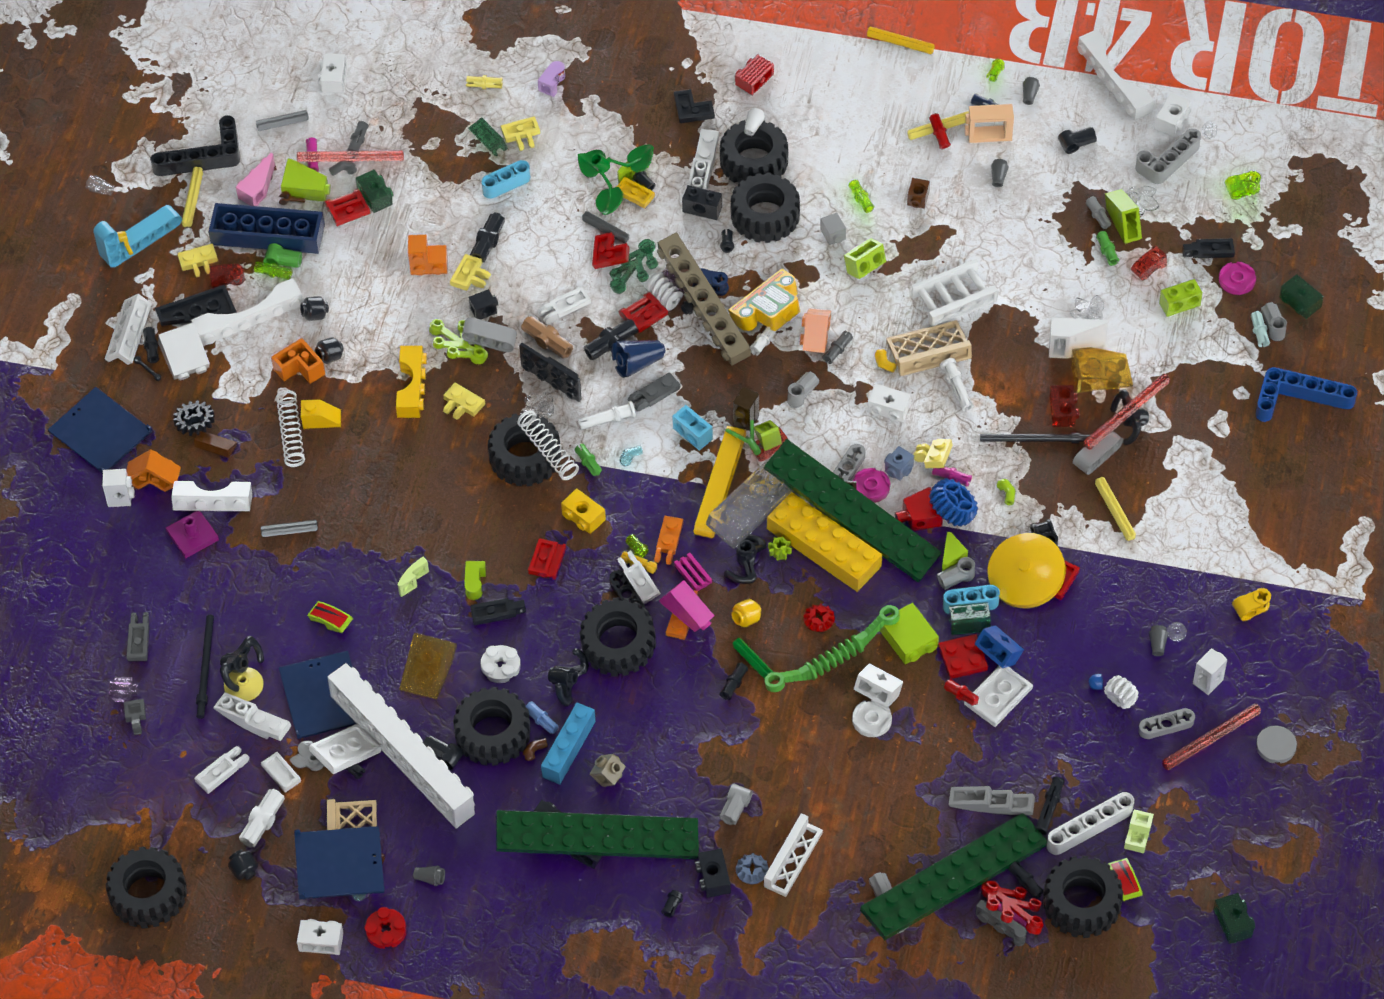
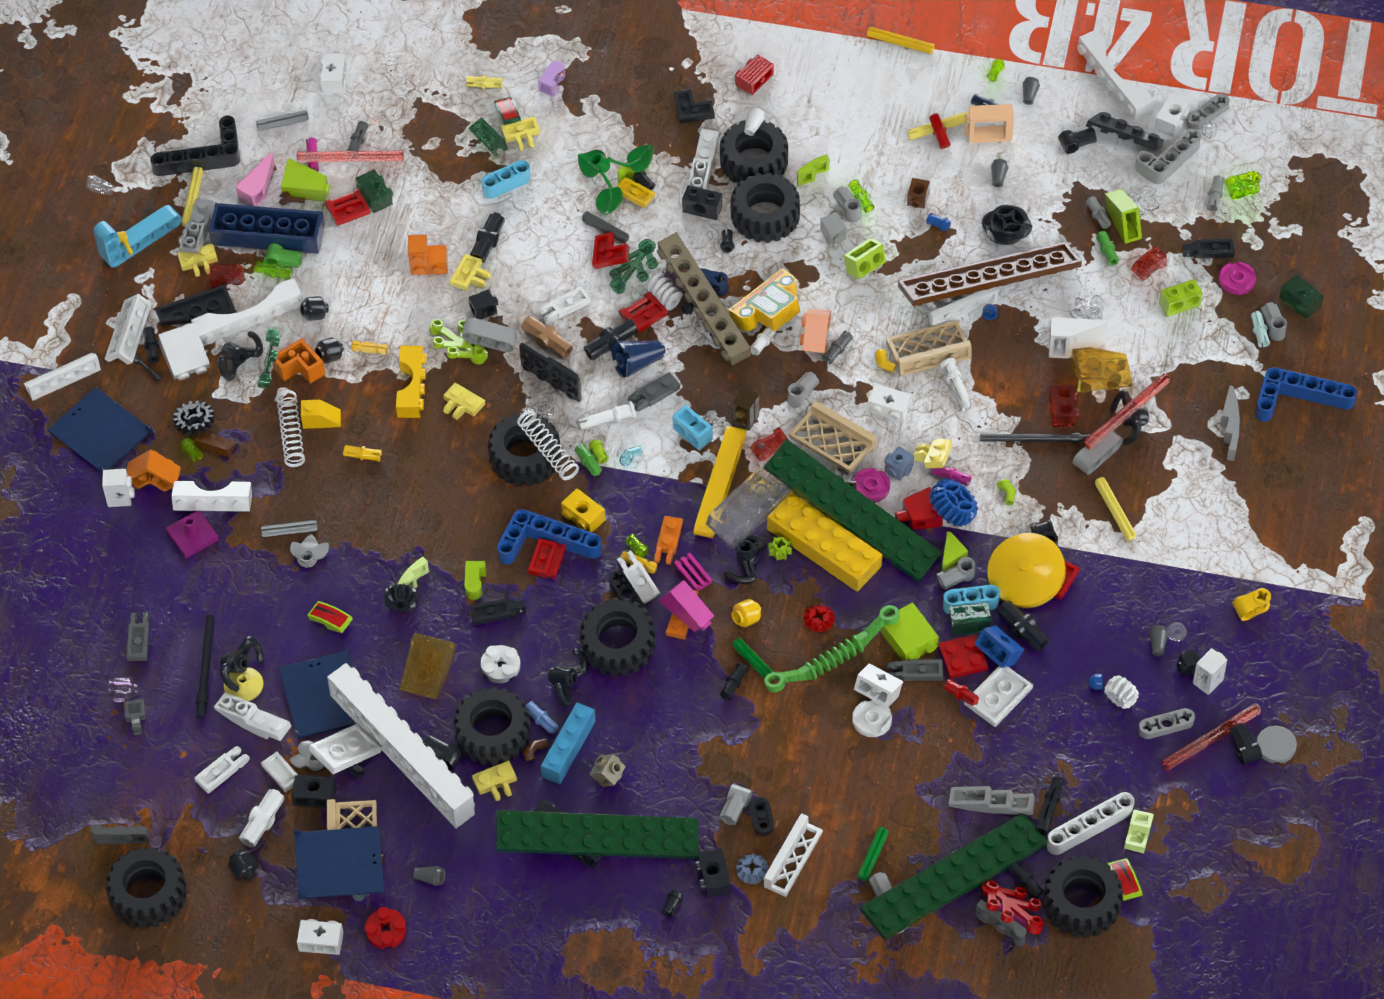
(62, 376): none -> white fence
(120, 834): none -> dark grey plate
(191, 449): none -> clear neon green pin
(197, 227): none -> light grey slope
(237, 355): none -> black piece
(273, 338): none -> clear green plant
(304, 797): none -> black brick
(309, 549): none -> light grey plate
(343, 165): dark grey arm -> none
(362, 453): none -> yellow axle
(369, 347): none -> yellow axle
(400, 597): none -> black gear
(494, 778): none -> light yellow hinge
(507, 110): none -> slope
(549, 529): none -> blue beam
(597, 448): none -> lime pin
(751, 442): bright green plant -> none
(761, 818): none -> black plate
(768, 434): lime slope -> none
(808, 171): none -> lime slope
(842, 427): none -> tan fence
(849, 204): none -> light grey piece
(872, 854): none -> green axle
(917, 670): none -> dark grey hinge
(937, 221): none -> blue pin
(989, 273): none -> reddish brown plate
(992, 312): none -> blue hinge
(1006, 224): none -> black piece
(1023, 626): none -> black piece
(1125, 131): none -> black wing
(1187, 662): none -> black plate
(1209, 105): none -> light grey beam
(1215, 193): none -> light grey pin
(1231, 420): none -> light grey slope
(1234, 918): clear green brick -> none
(1246, 748): none -> black piece

